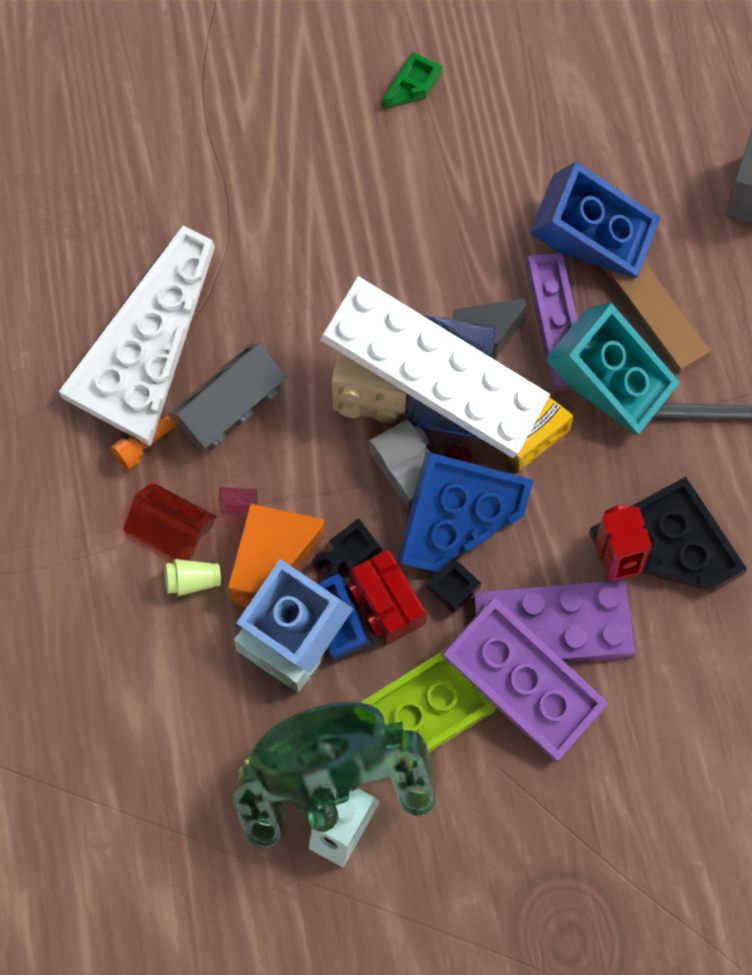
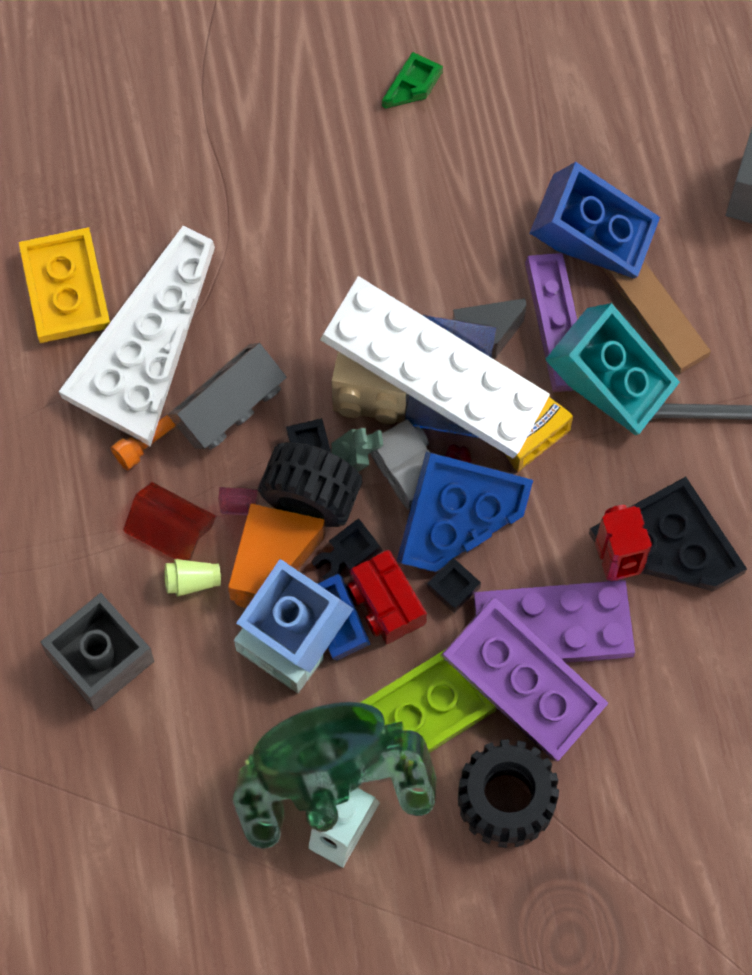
(64, 285): none -> yellow plate
(97, 651): none -> dark grey brick
(309, 433): none -> black plate
(310, 483): none -> black tyre
(356, 446): none -> sand green plate
(514, 762): none -> black tyre

